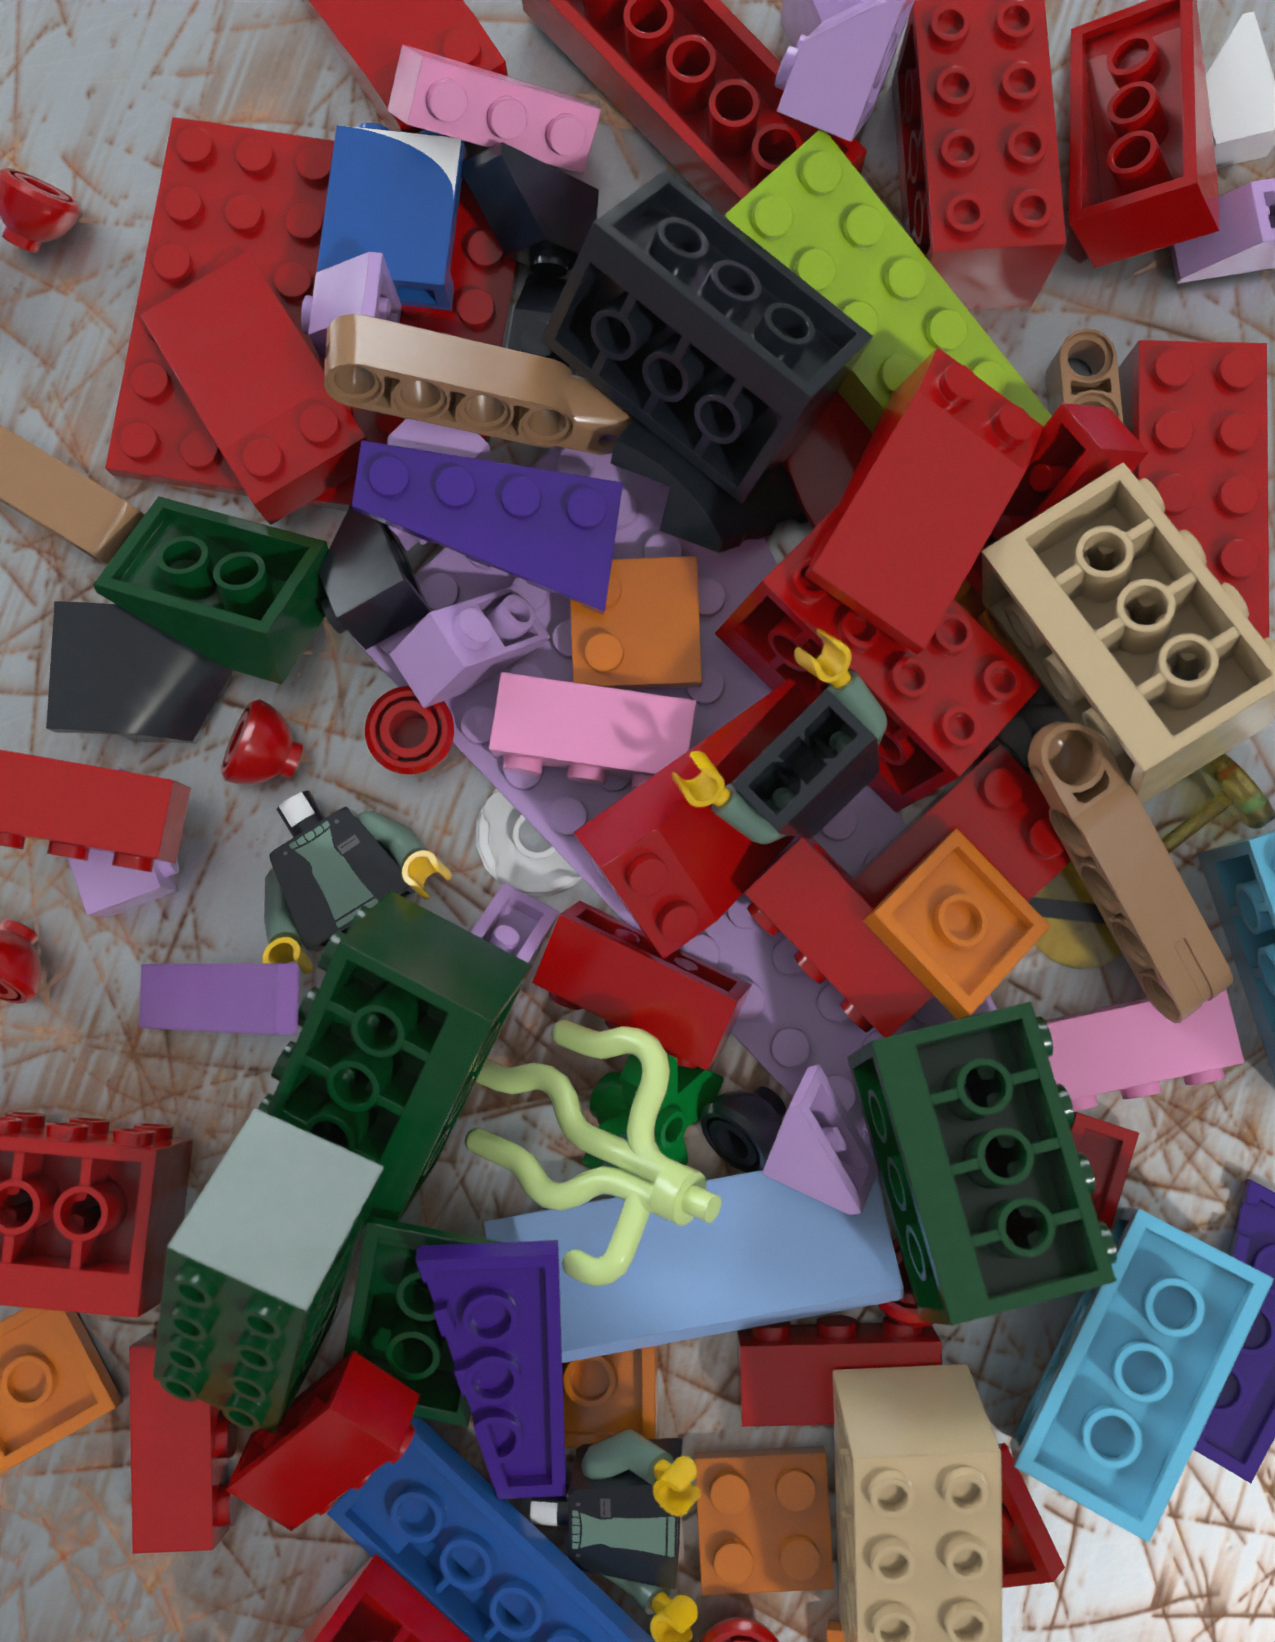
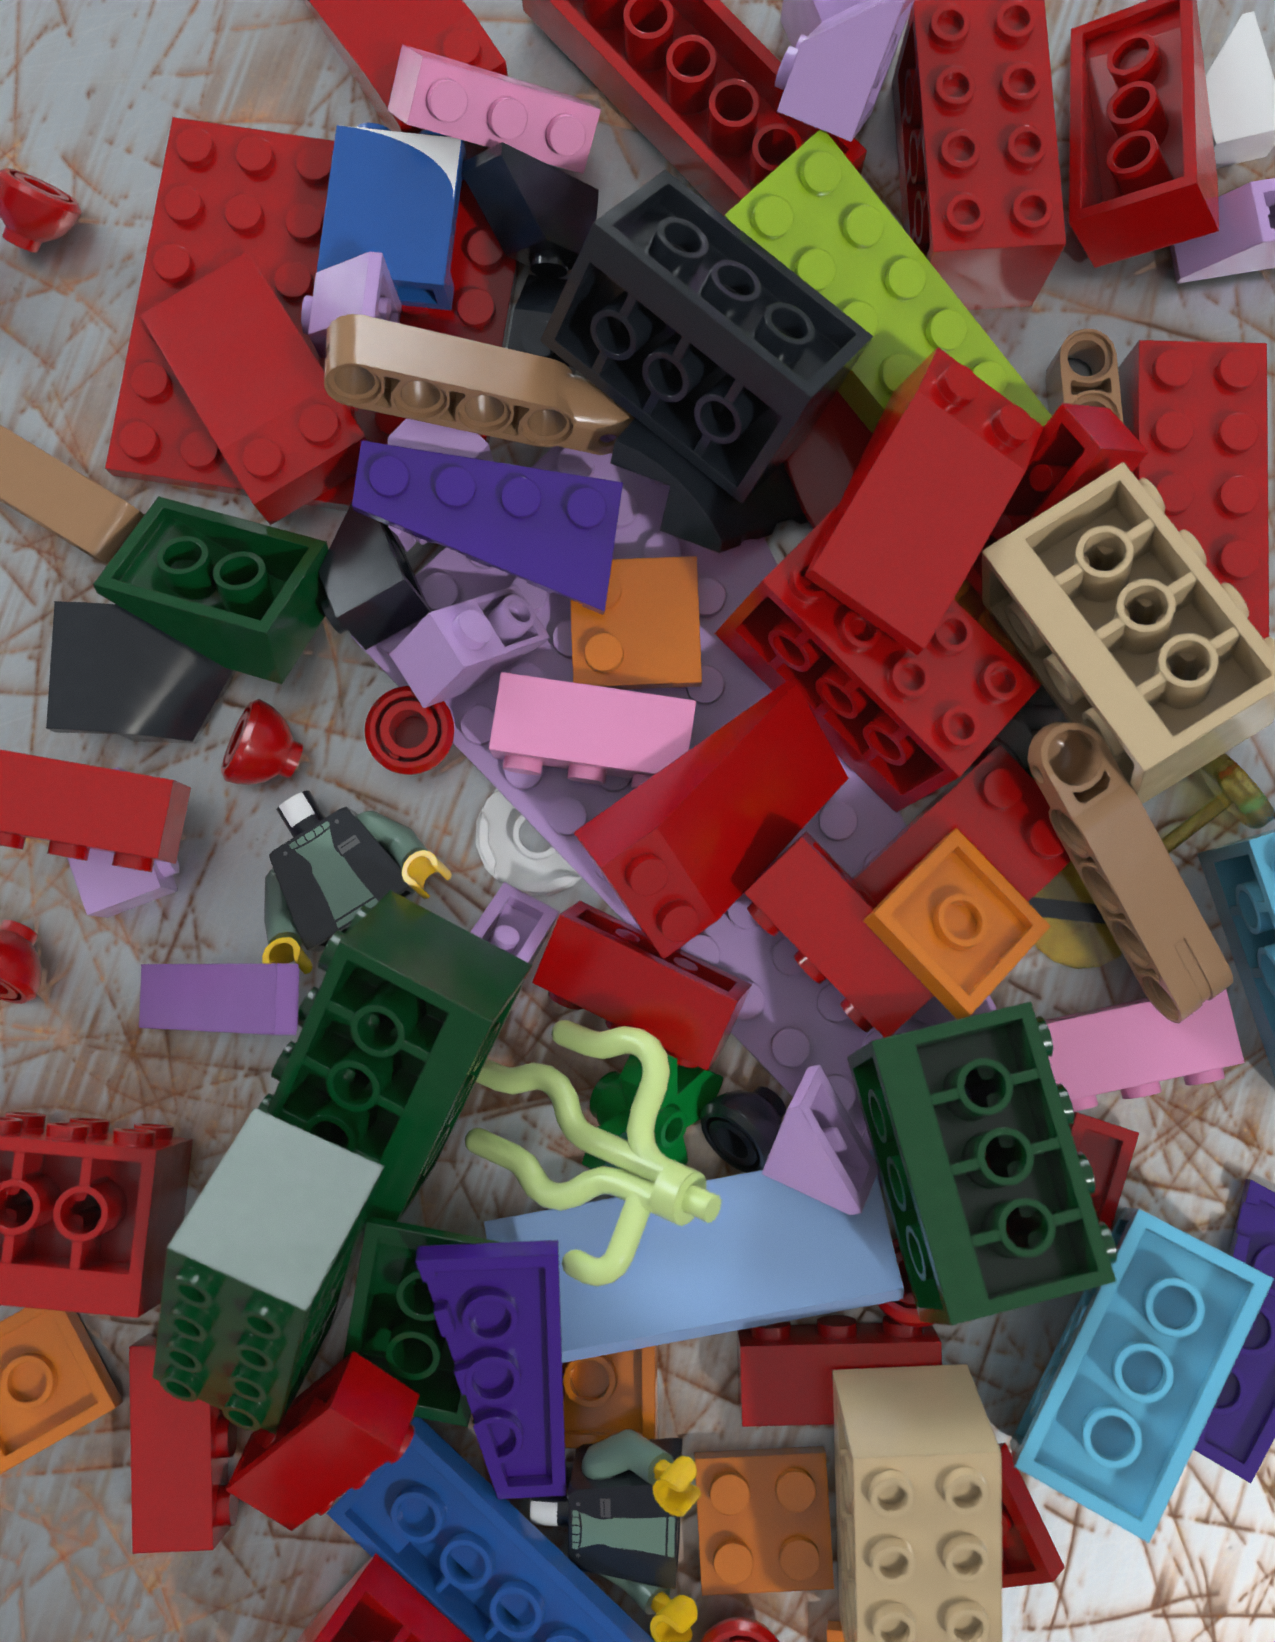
(809, 767): torso -> none

